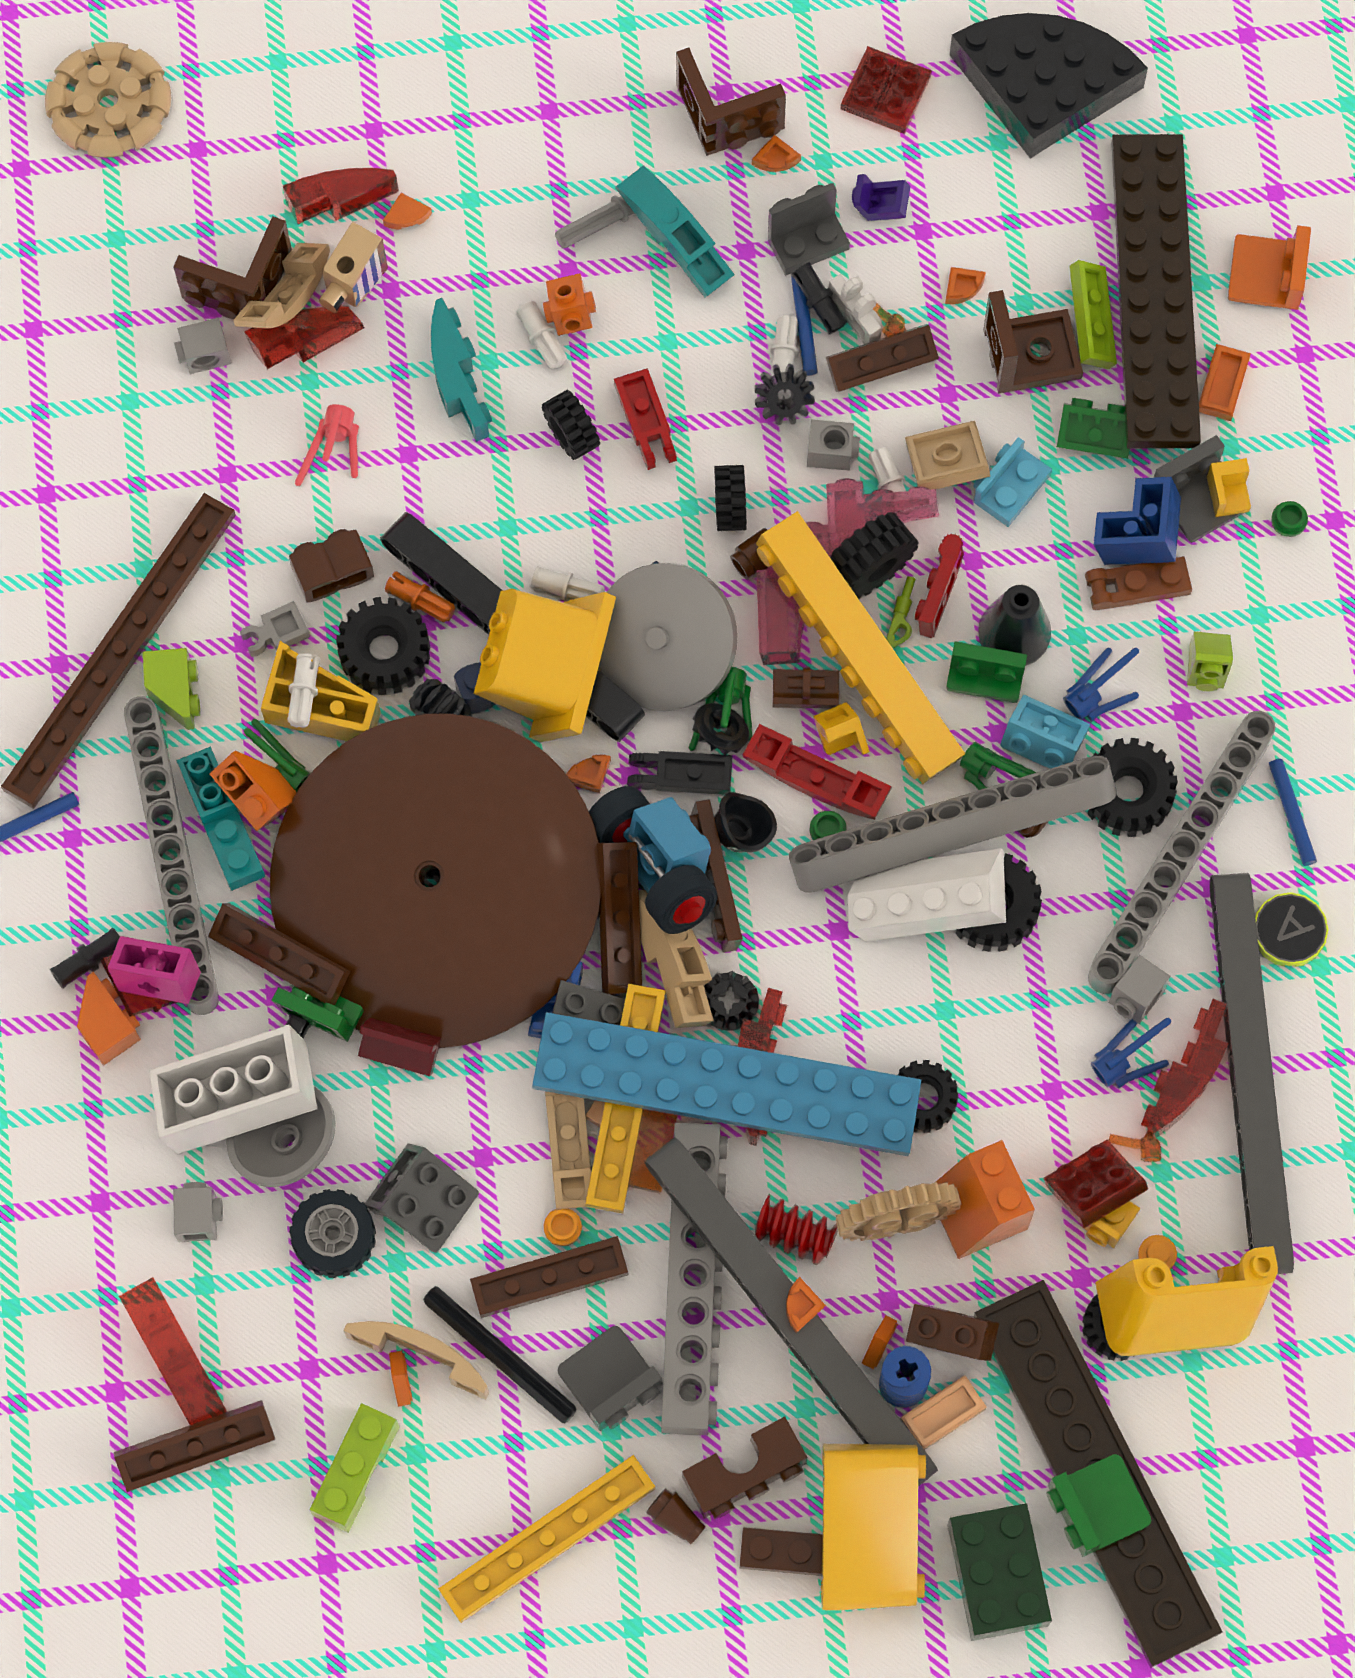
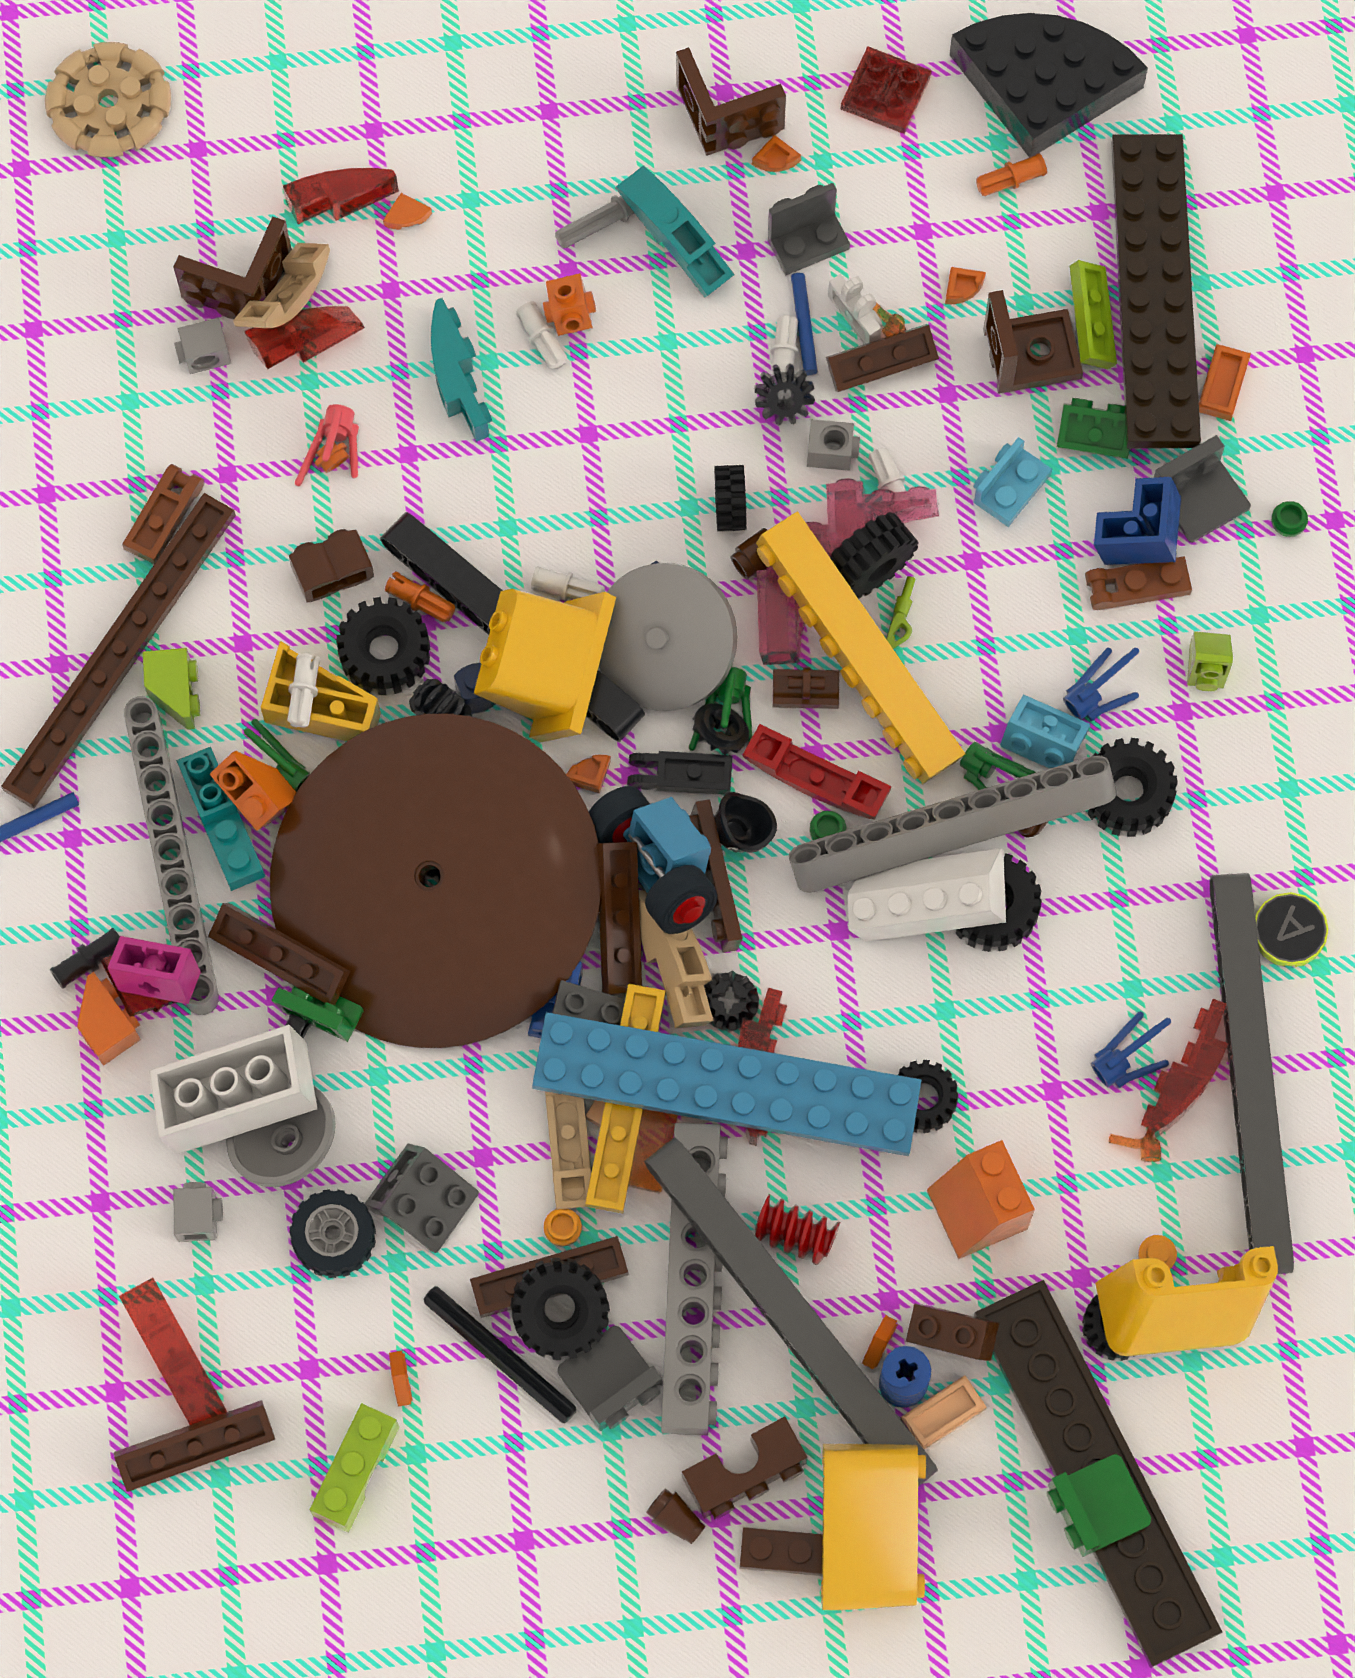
(162, 514): none -> dark orange plate
(279, 625): light grey plate -> none
(336, 458): none -> orange plate
(353, 268): tan torso -> none
(375, 1335): tan slope -> none
(398, 1046): dark red panel -> none
(547, 1538): yellow plate -> none
(568, 1336): none -> black tyre
(570, 424): black tyre -> none
(644, 415): red hinge -> none
(802, 1304): orange tile -> none
(819, 298): black pin -> none
(840, 729): yellow panel -> none
(880, 199): dark purple bracket -> none
(898, 1211): tan gear -> none
(940, 584): red hinge -> none
(947, 456): tan plate -> none
(986, 672): green bracket -> none
(999, 1572): dark green brick -> none
(1011, 175): none -> orange axle
(1016, 624): black cone -> none
(1095, 1183): clear red tile -> none
(1113, 1225): yellow bracket -> none
(1139, 989): light grey brick -> none
(1187, 835): light grey beam -> none
(1229, 487): yellow panel -> none
(1270, 269): orange bracket -> none
(1292, 812): blue bar -> none

